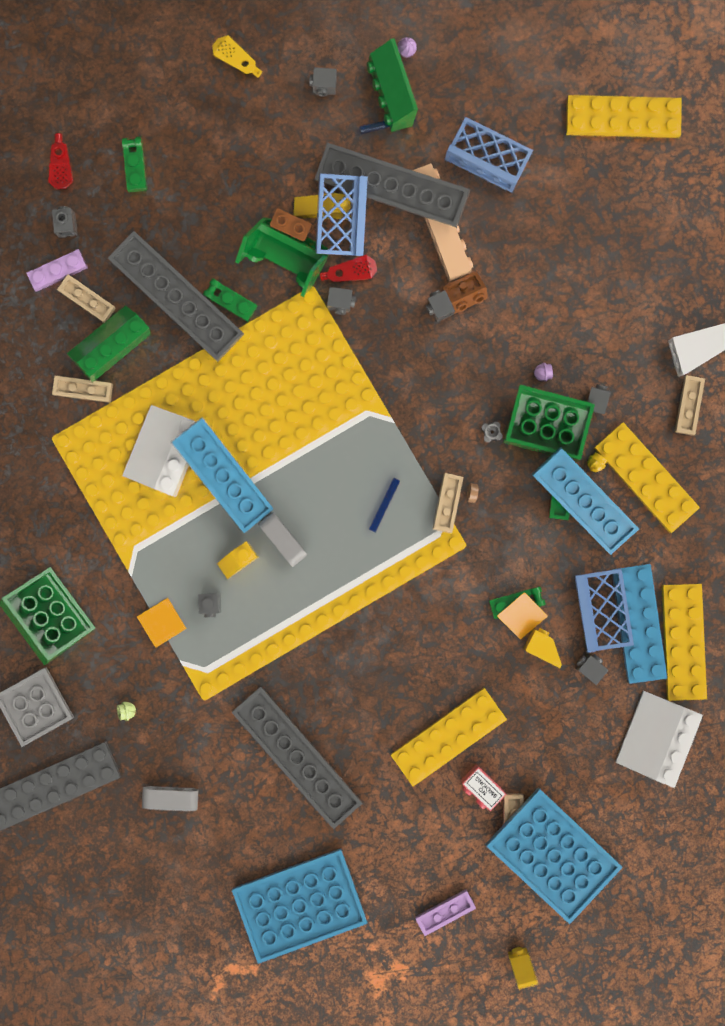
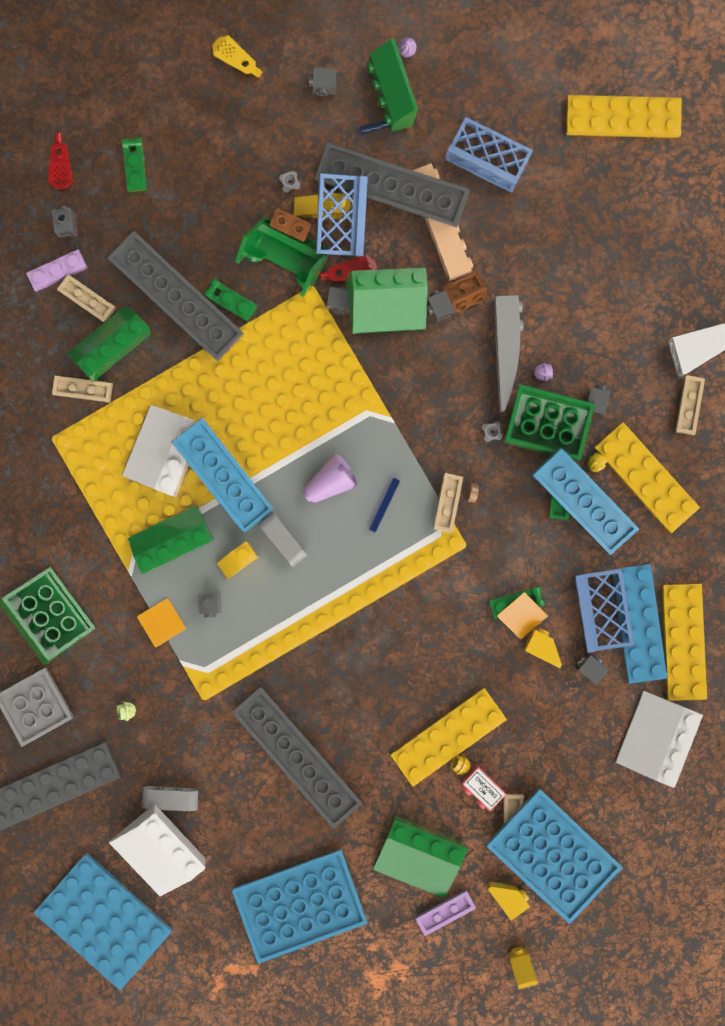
(103, 921): none -> dark azure plate
(158, 851): none -> white slope
(170, 539): none -> green slope
(284, 178): none -> light grey plate
(330, 480): none -> lavender cone
(387, 300): none -> slope
(420, 856): none -> slope
(460, 765): none -> yellow plate
(507, 339): none -> light grey slope
(509, 898): none -> yellow slope

